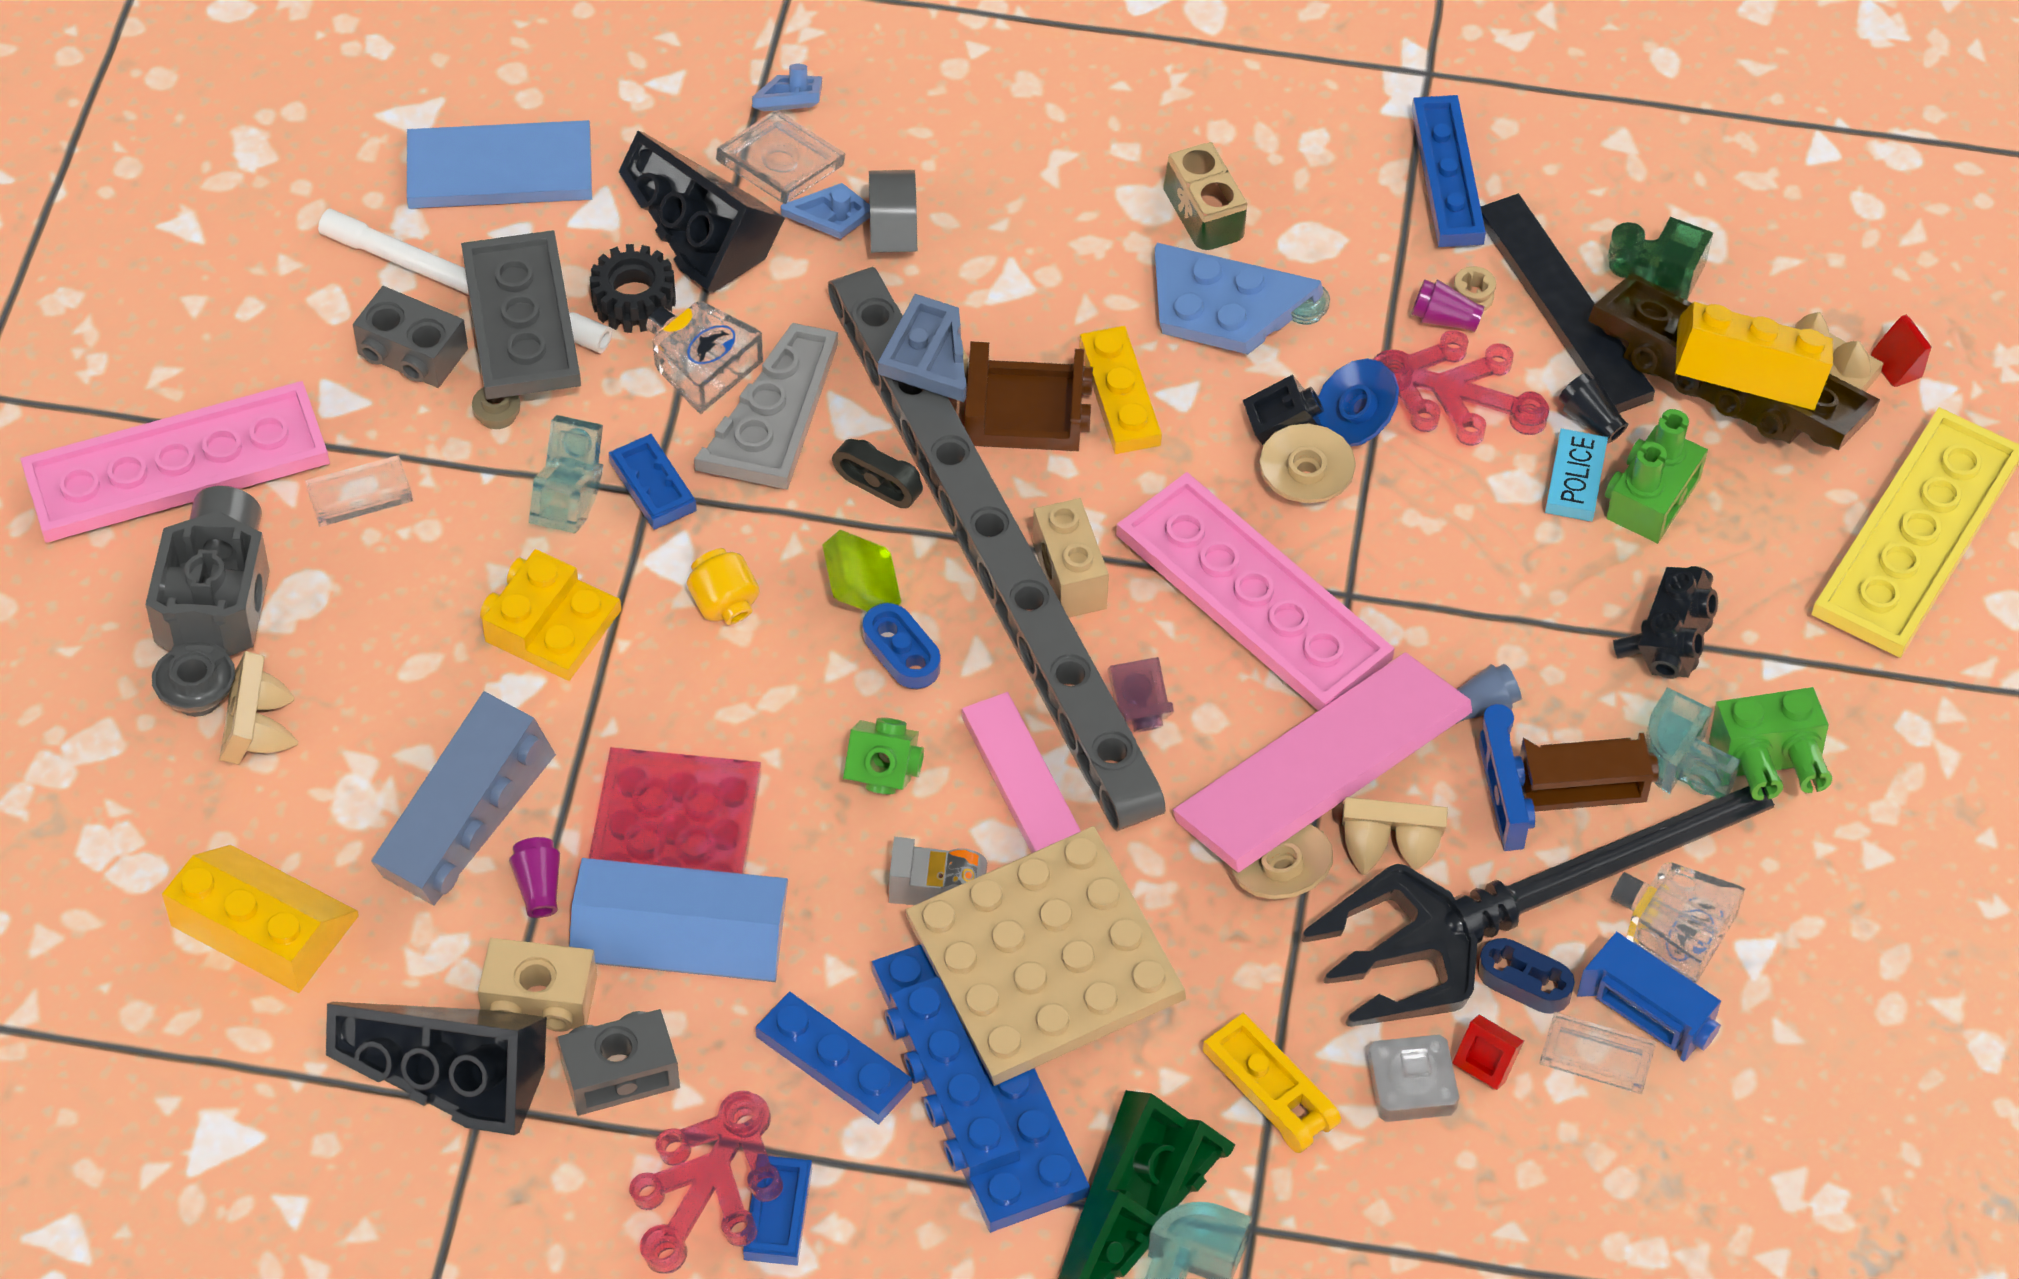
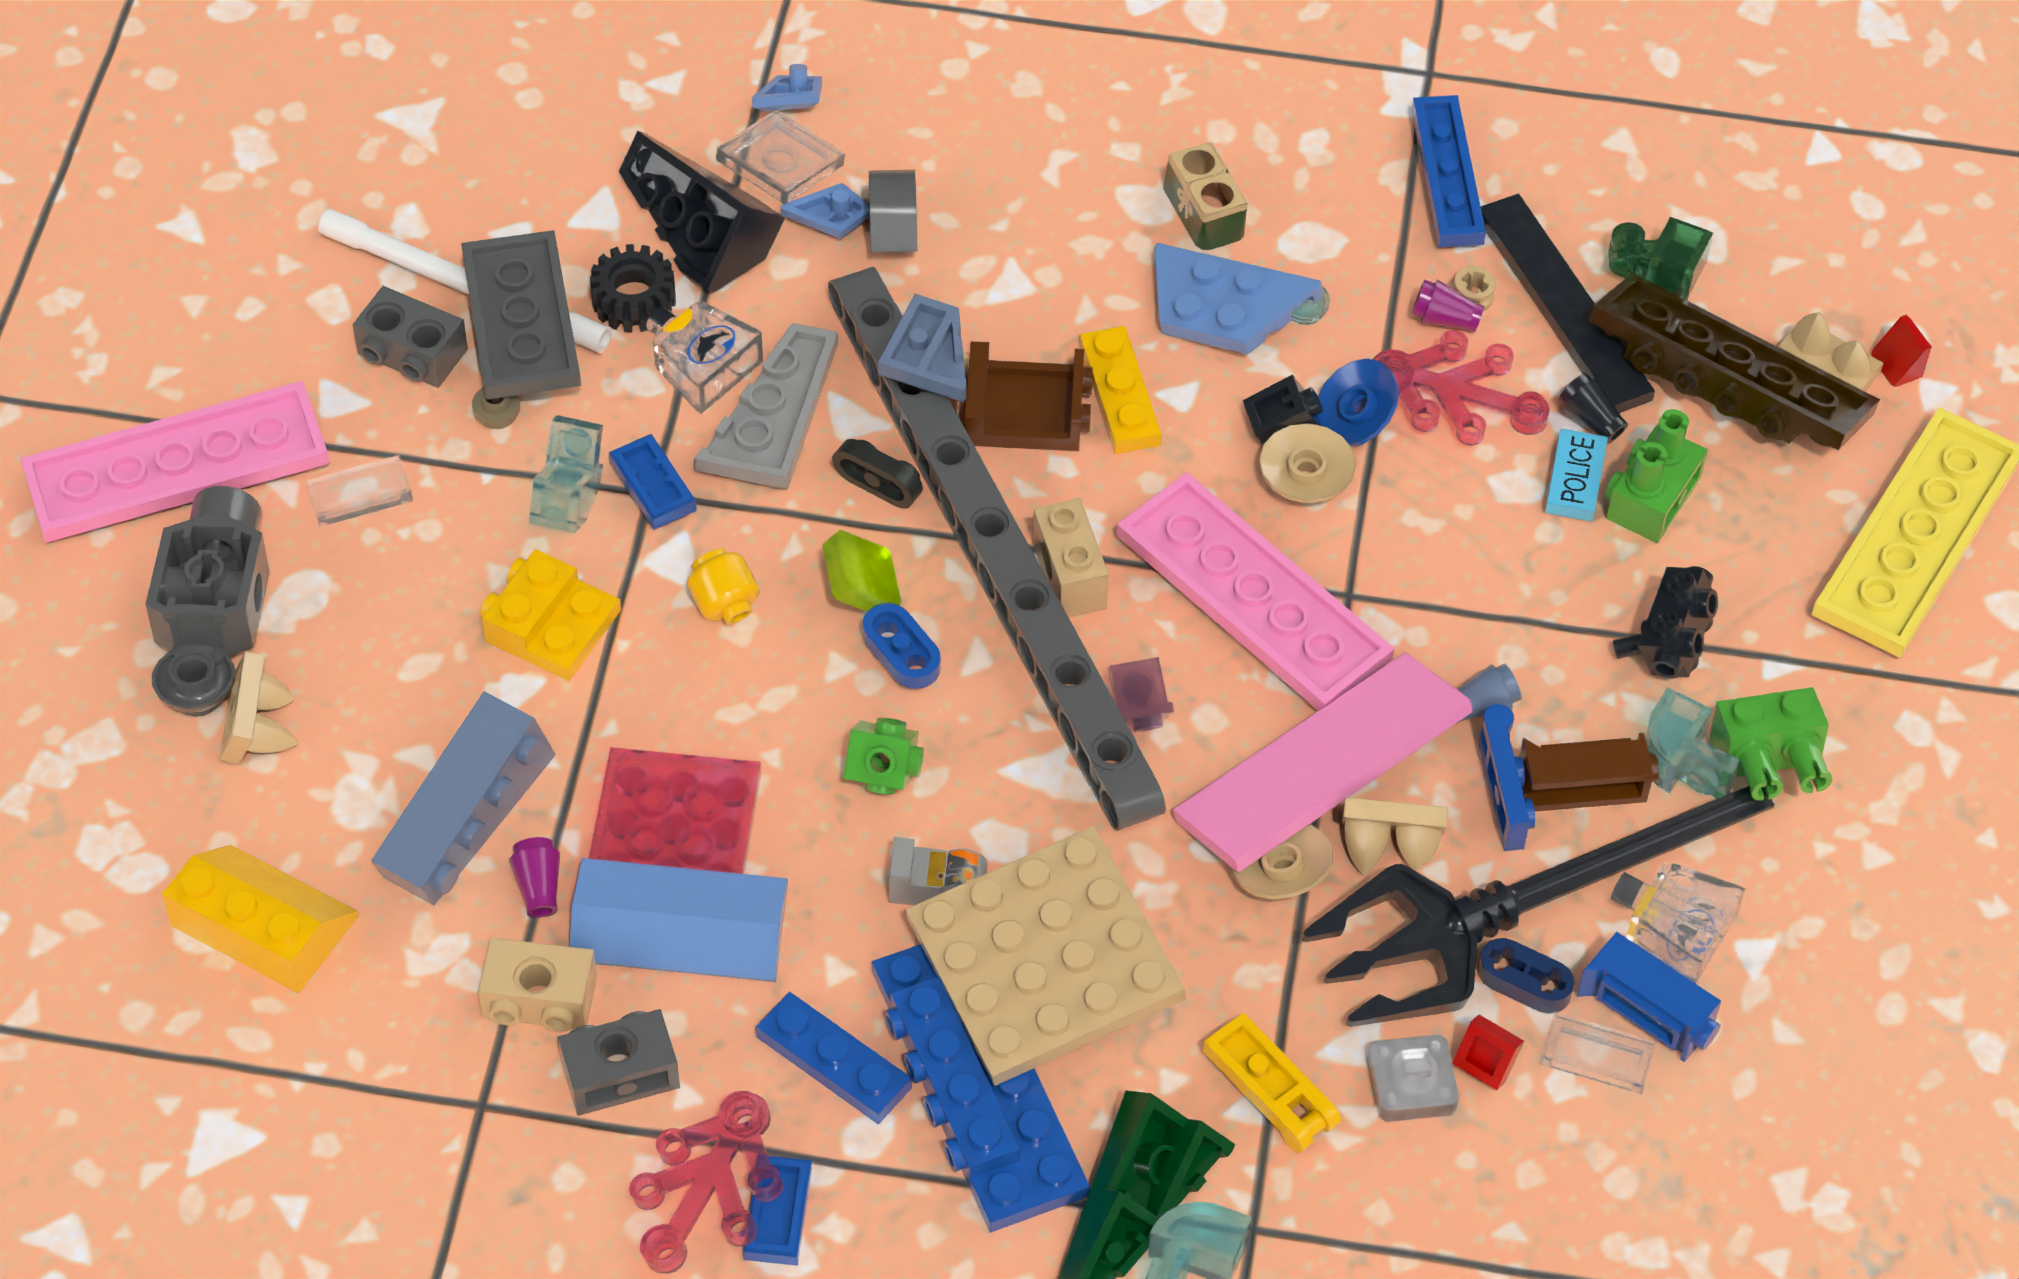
(457, 1059): black wedge -> none
(499, 164): medium blue tile -> none
(1019, 771): bright pink tile -> none
(1753, 354): yellow slope -> none

